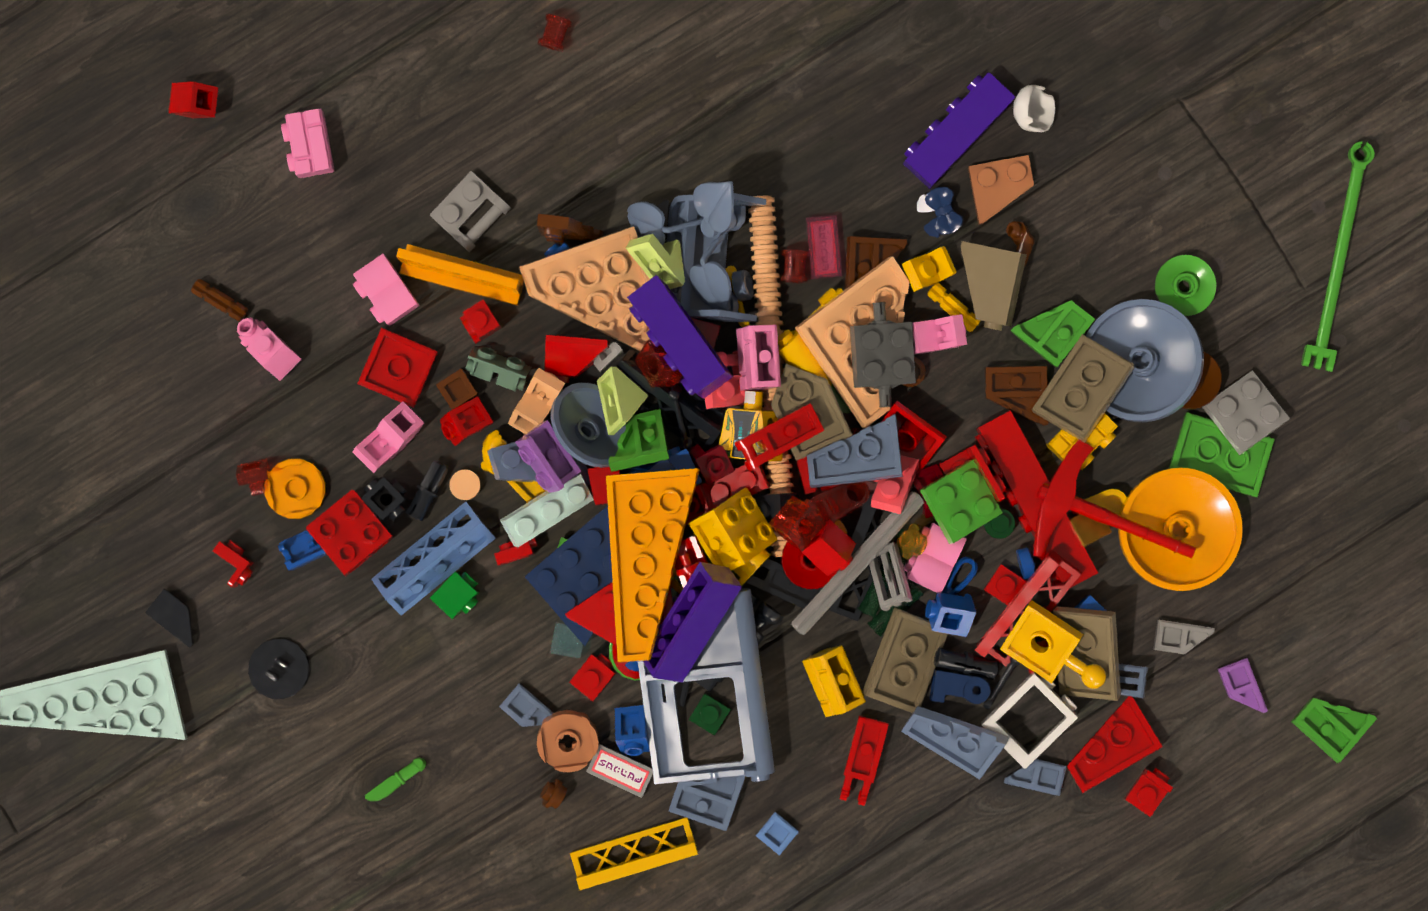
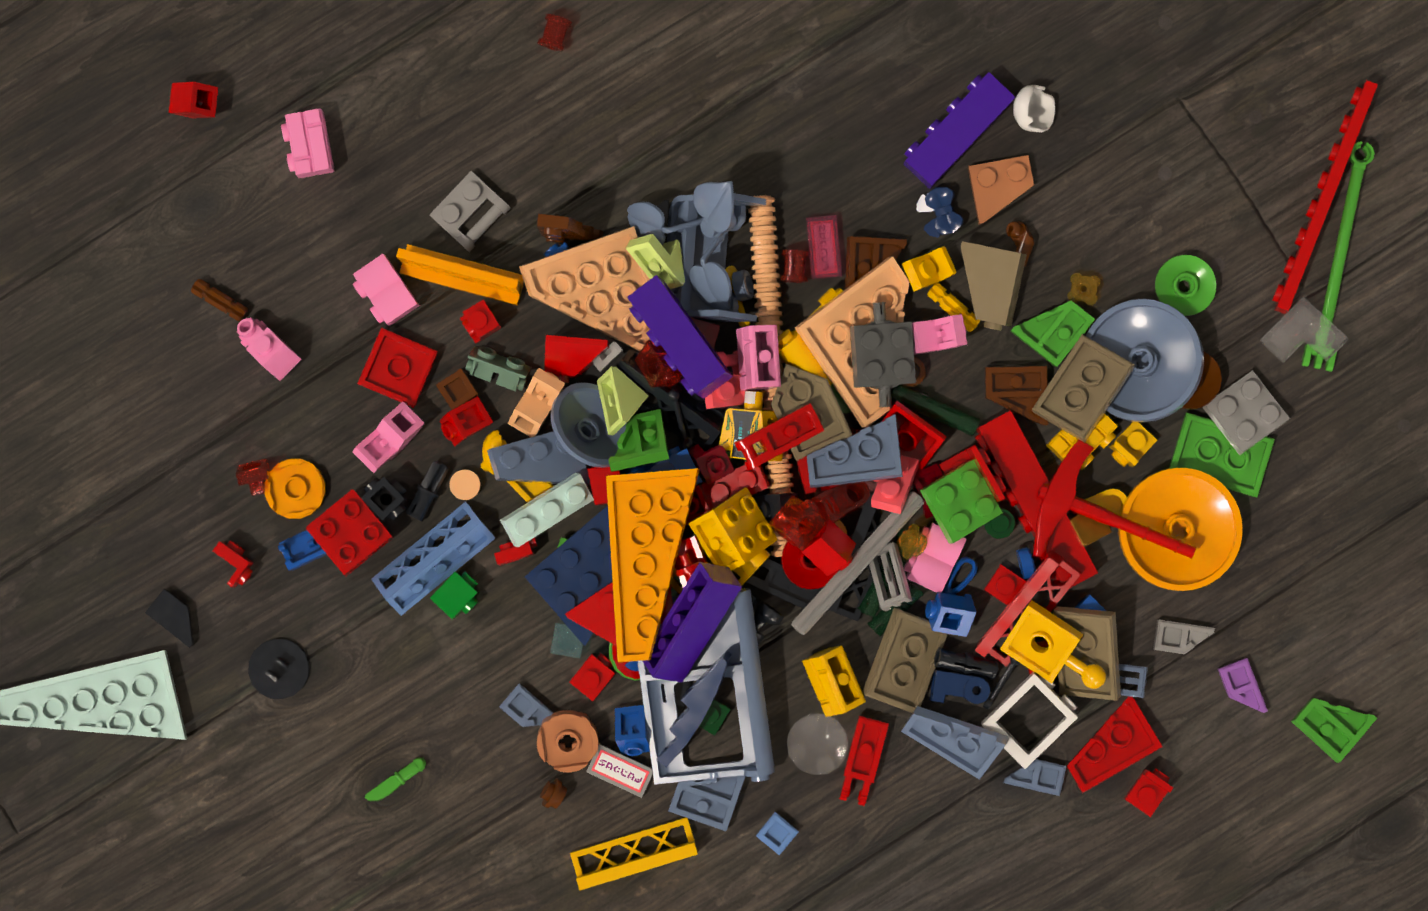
(547, 457): medium lavender bracket -> none
(698, 701): none -> dark blue slope
(817, 744): none -> clear dish
(941, 412): none -> clear green pin
(1090, 283): none -> clear yellow plate
(1132, 444): none -> yellow bracket
(1302, 325): none -> clear plate
(1319, 208): none -> red plate

